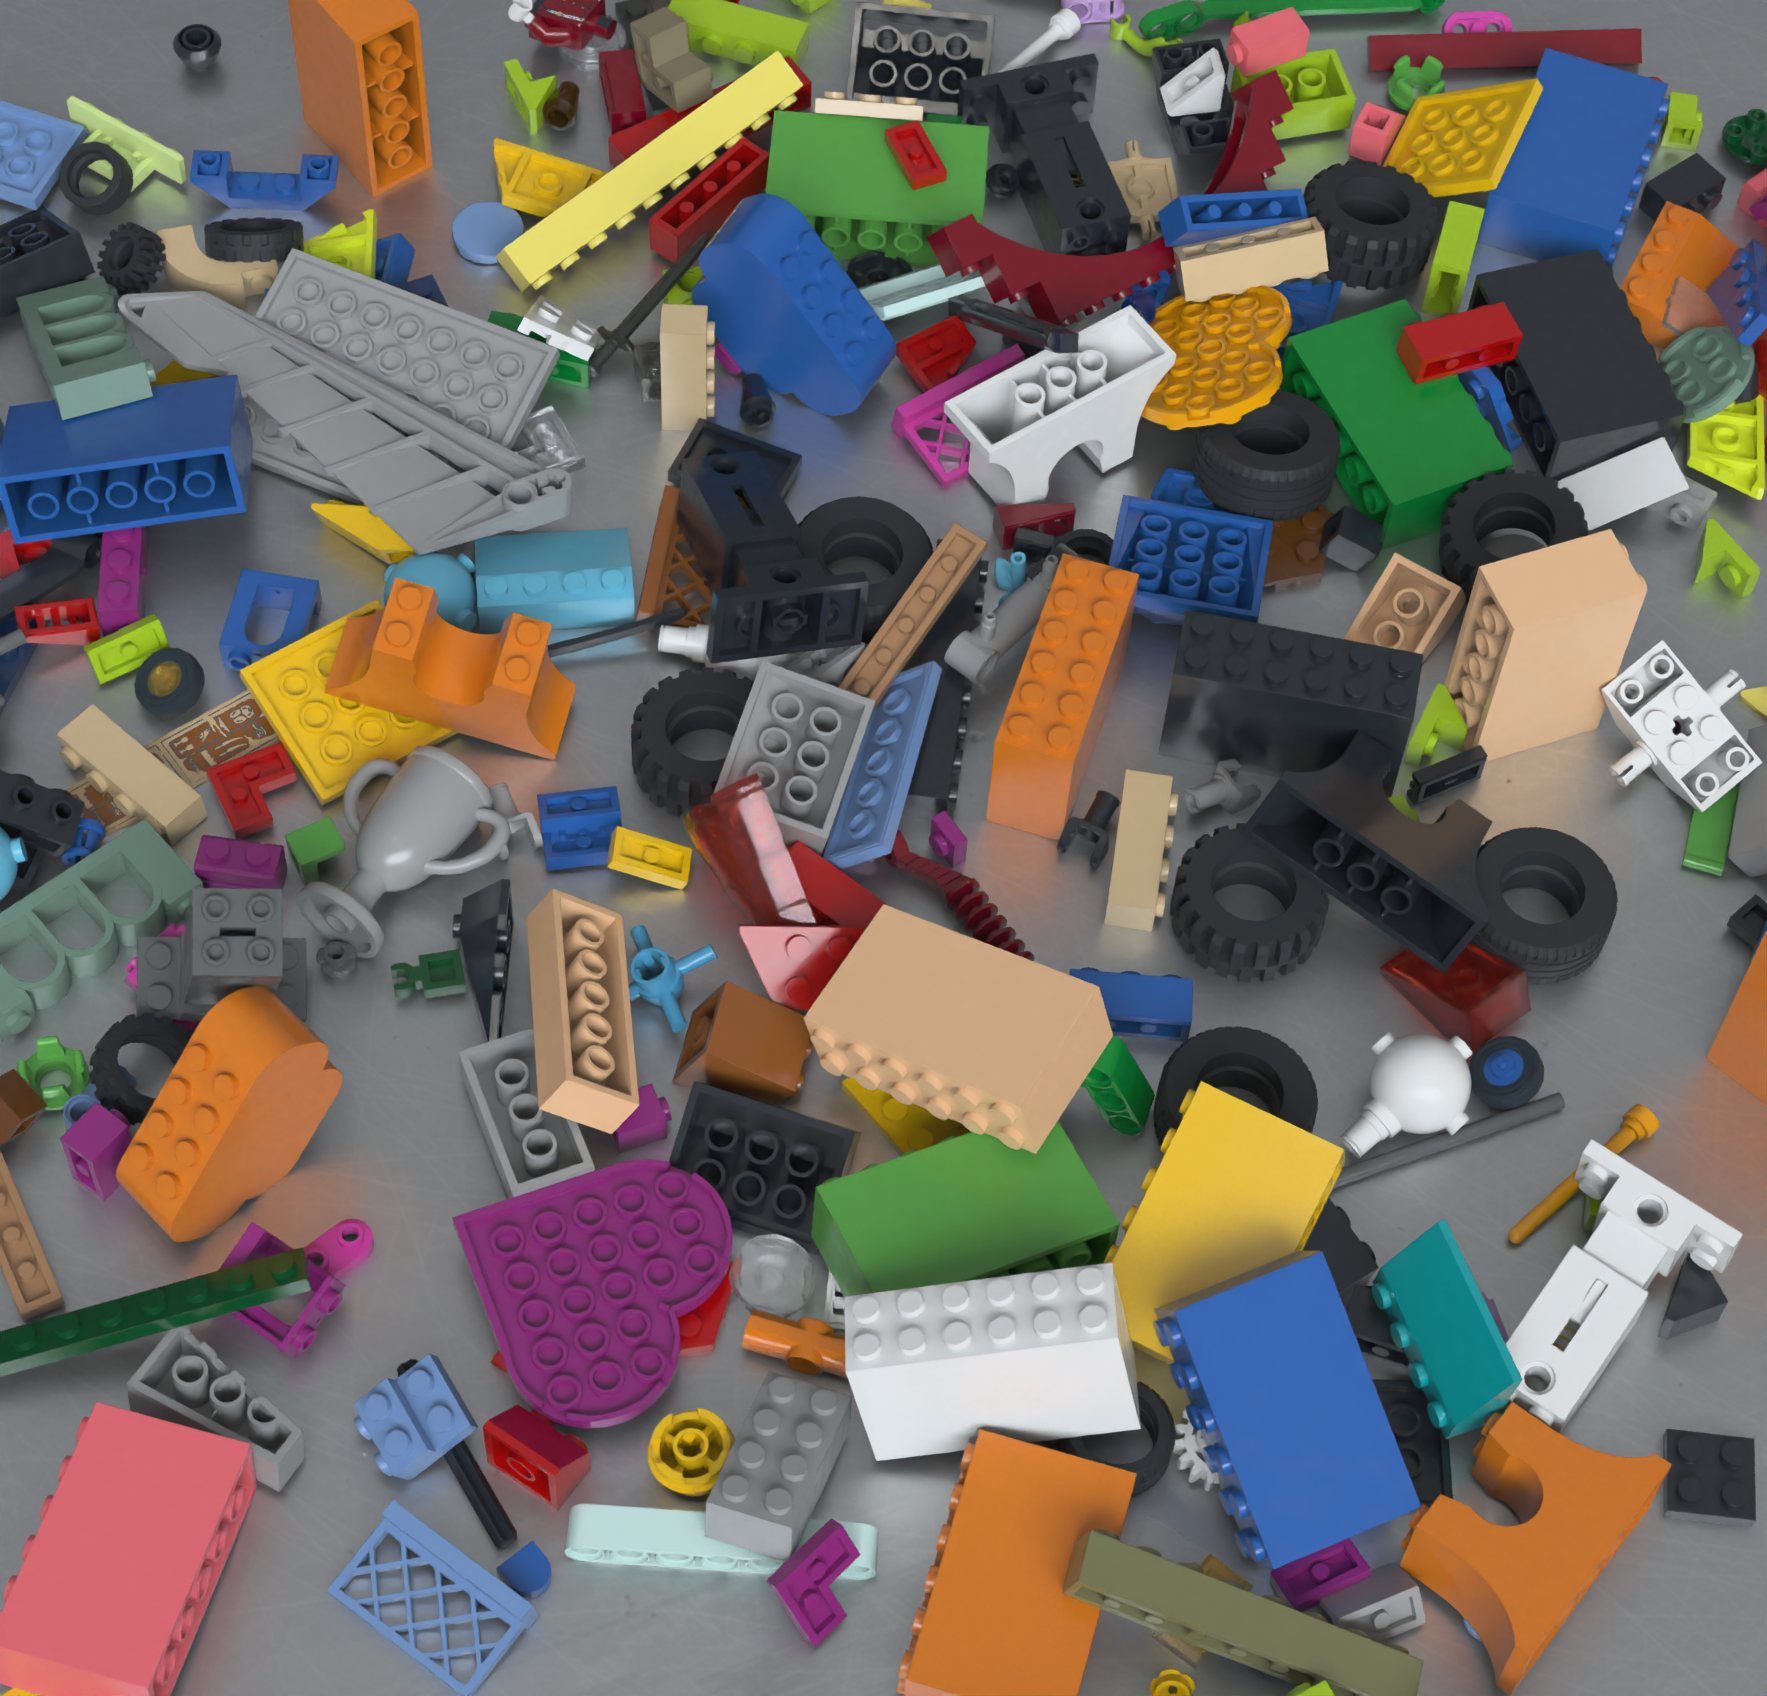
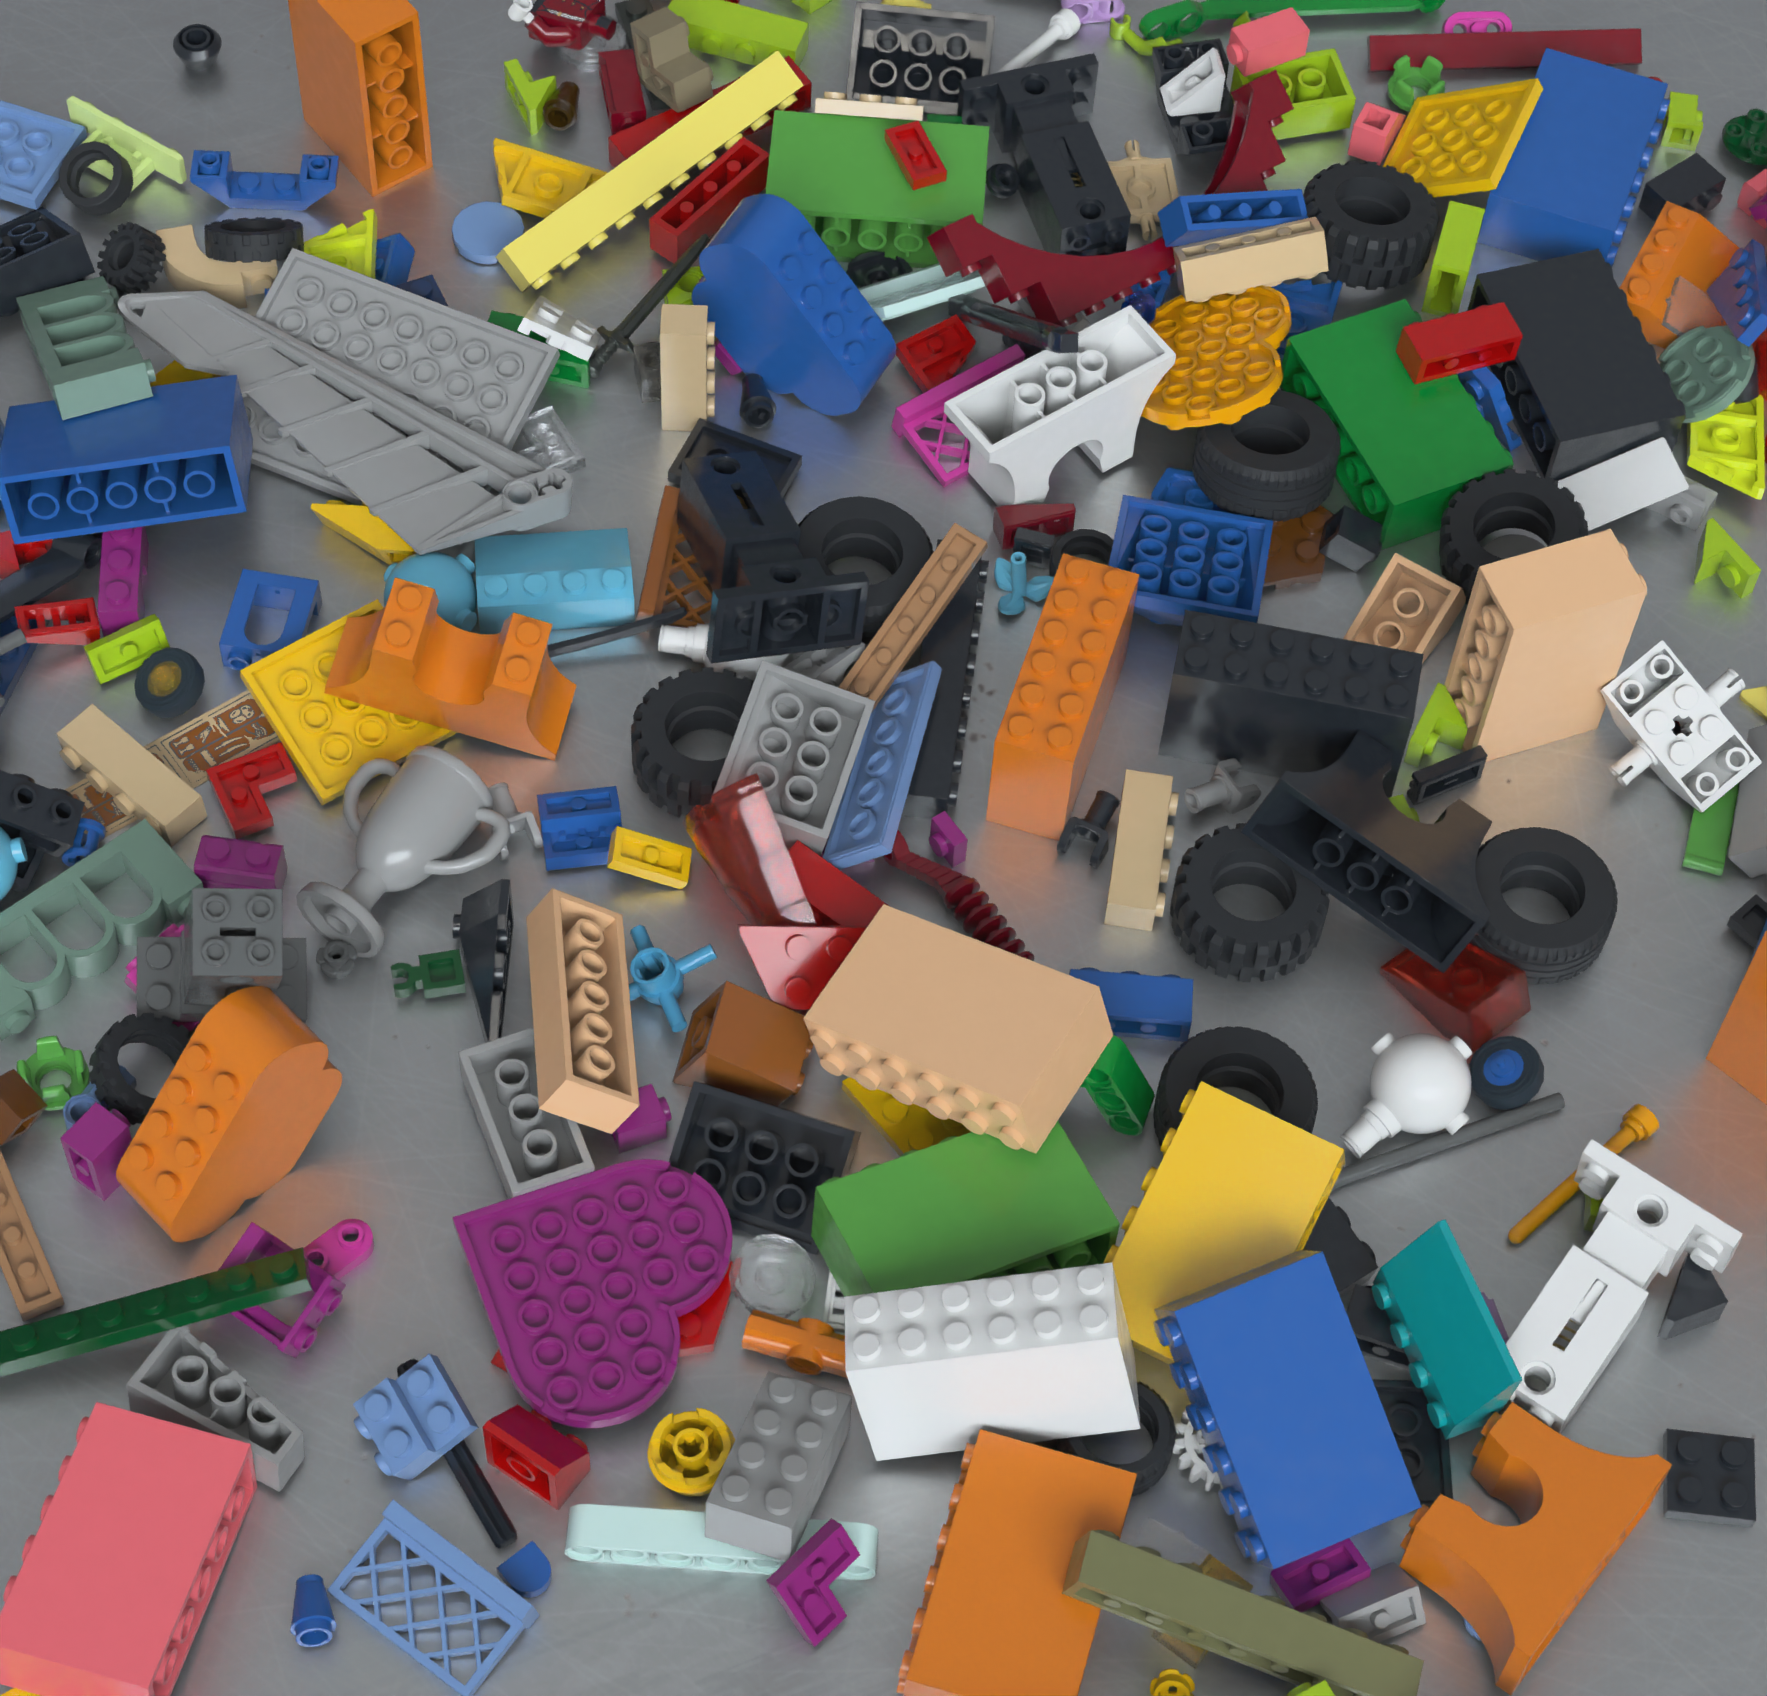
(312, 1613): none -> blue cone
(313, 845): bright green panel -> none
(978, 651): light grey piece -> none

